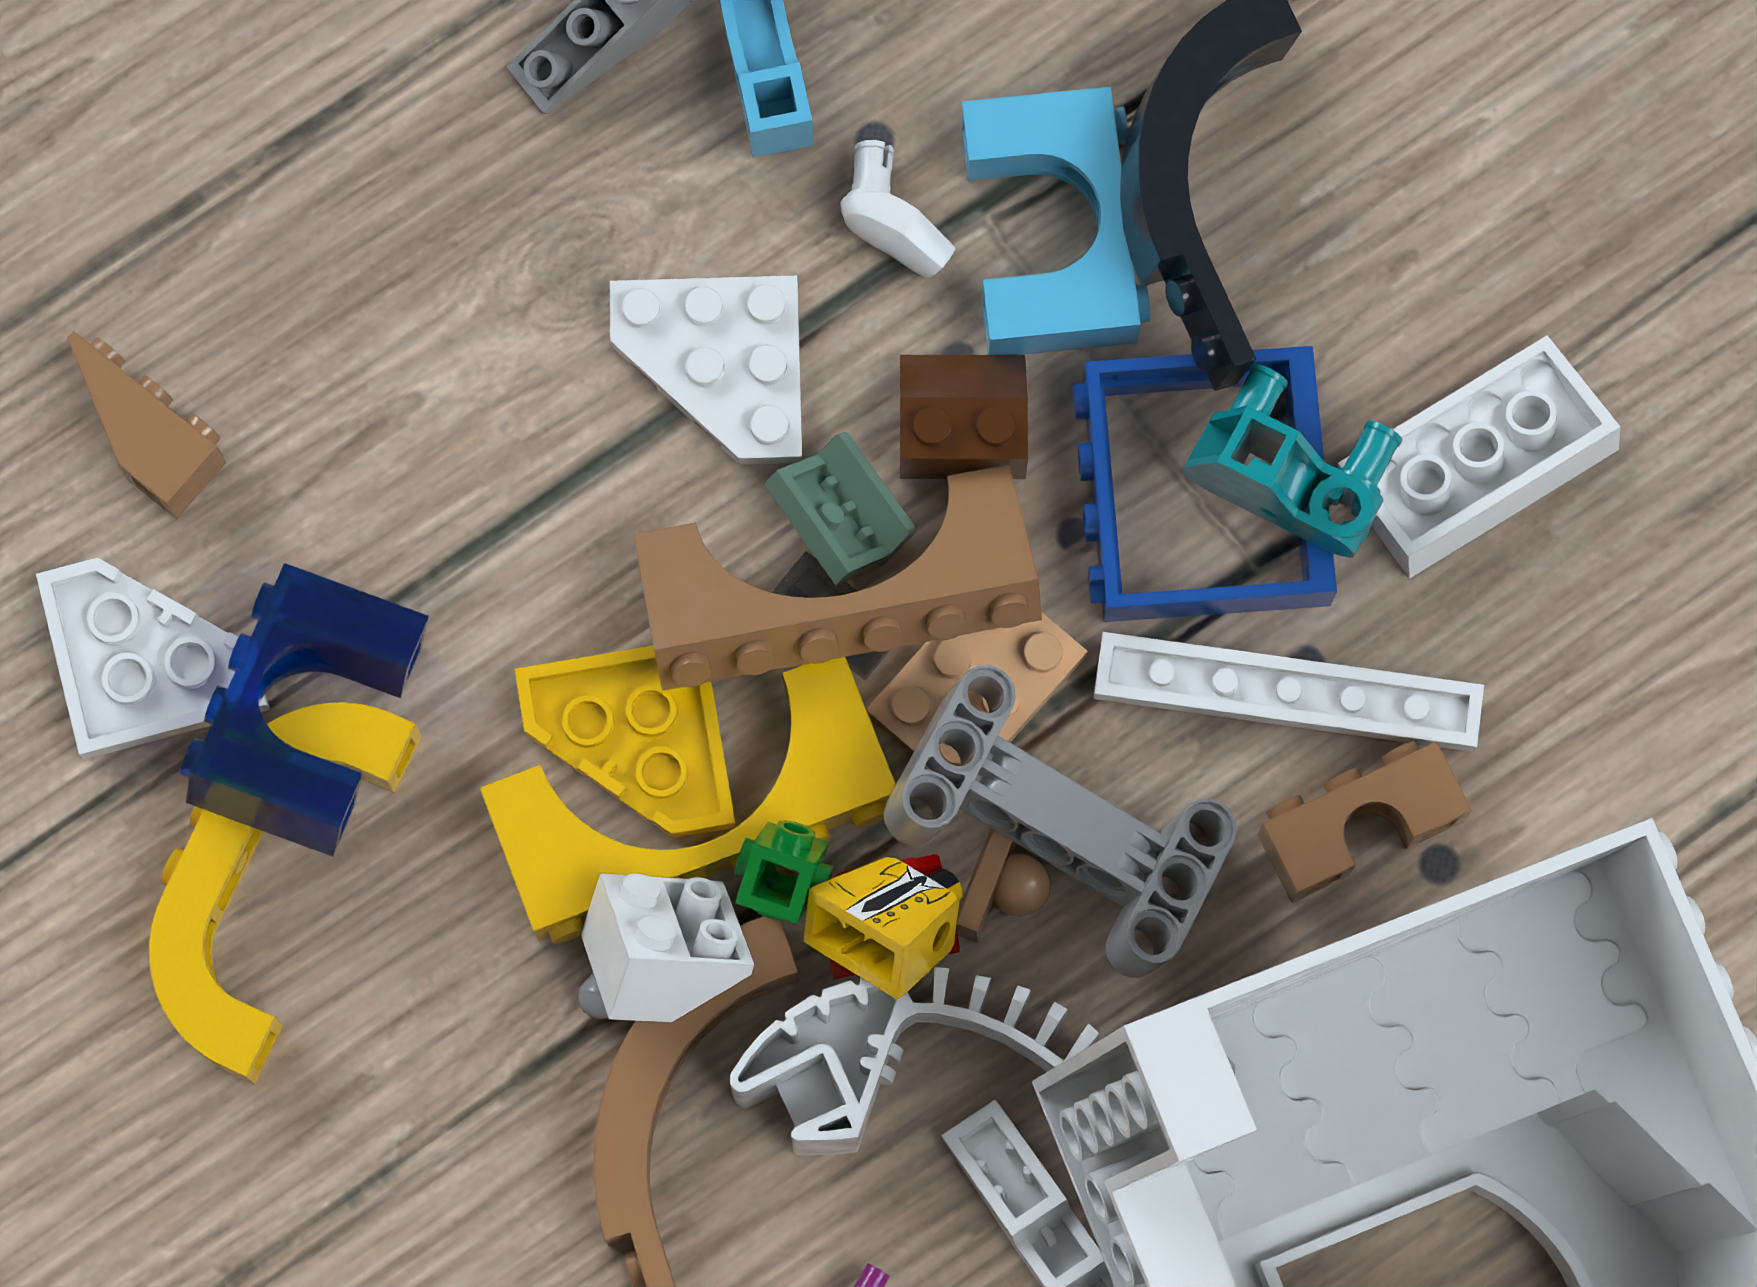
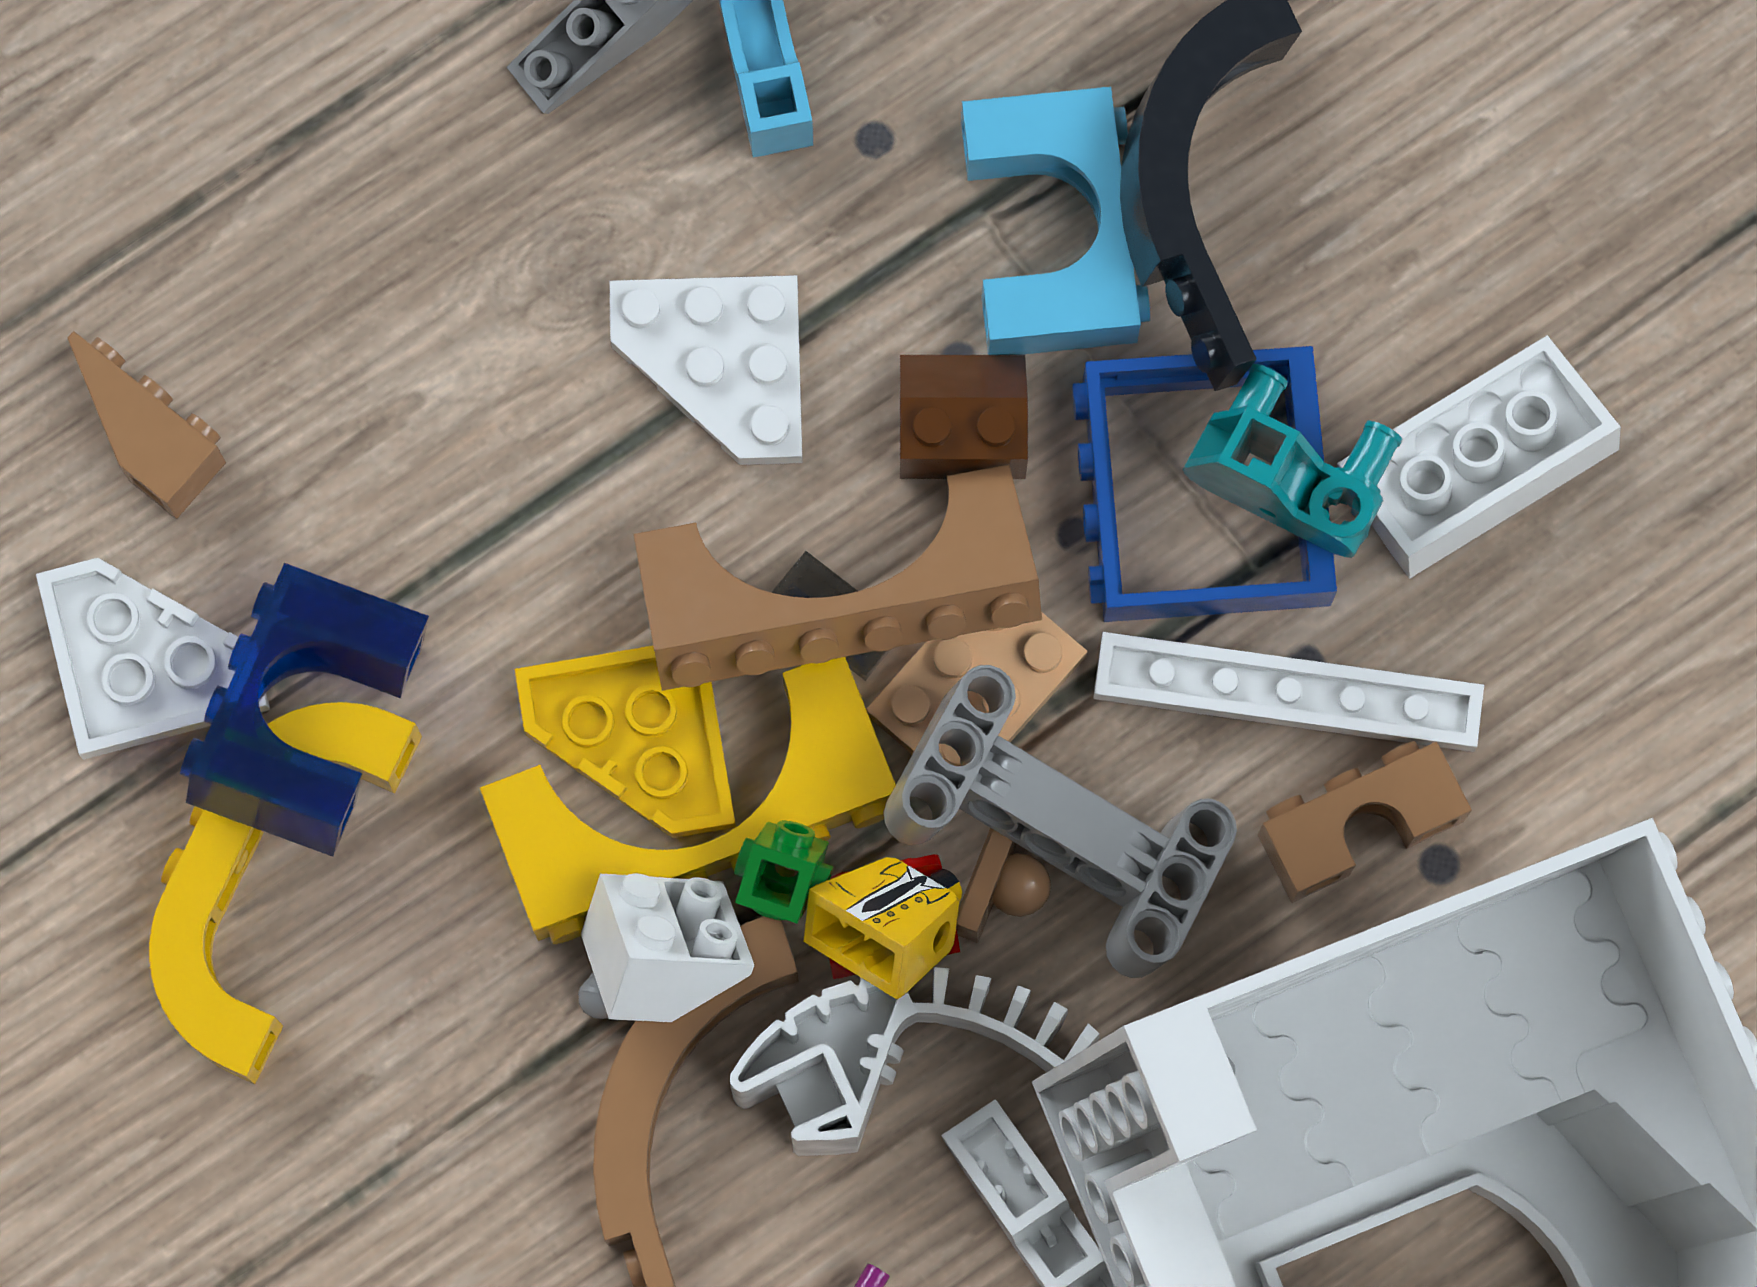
(842, 509): sand green bracket -> none
(888, 220): white arm -> none

